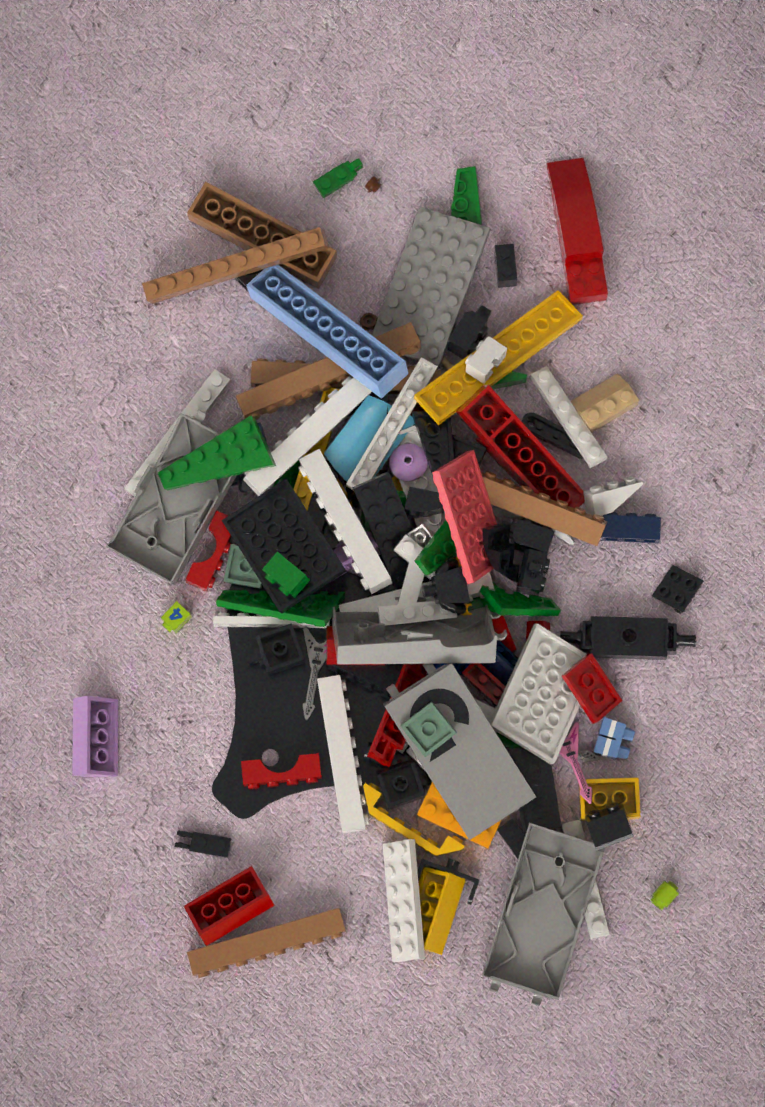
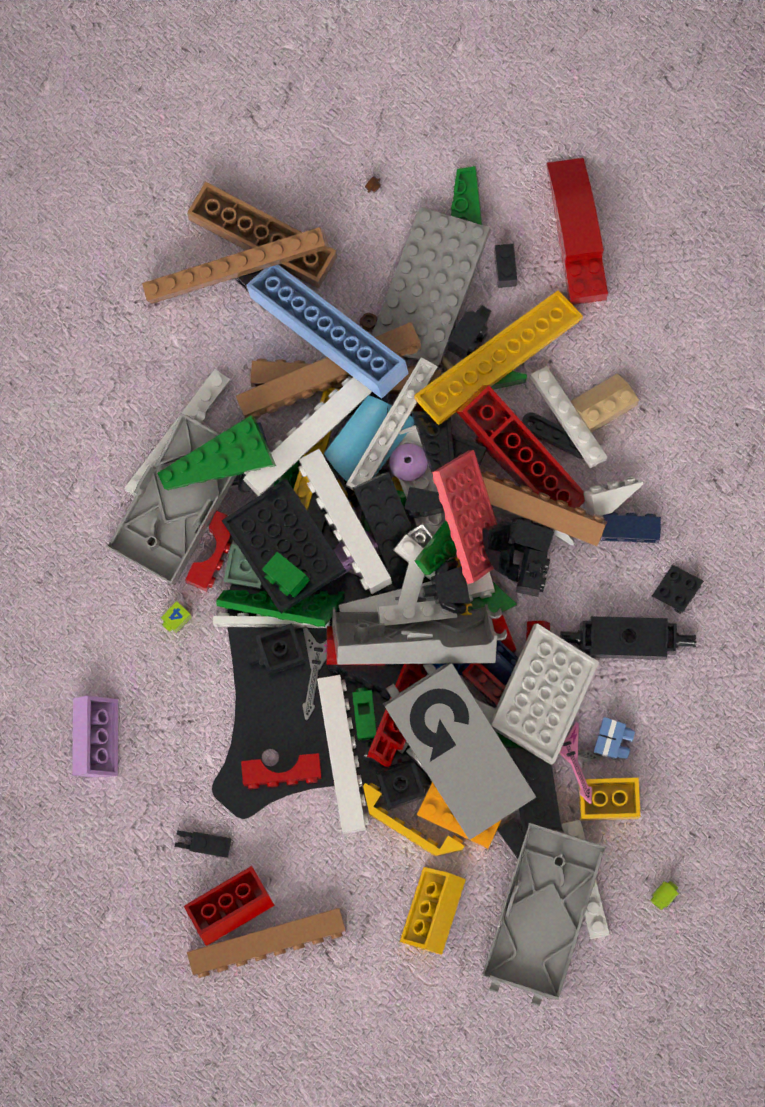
(337, 177): green hinge -> none
(364, 714): none -> green brick
(403, 901): white plate -> none
(428, 729): sand green plate -> none
(453, 870): black piece -> none
(488, 354): white brick -> none
(519, 604): green wing -> none
(592, 688): red plate -> none
(609, 825): black slope -> none

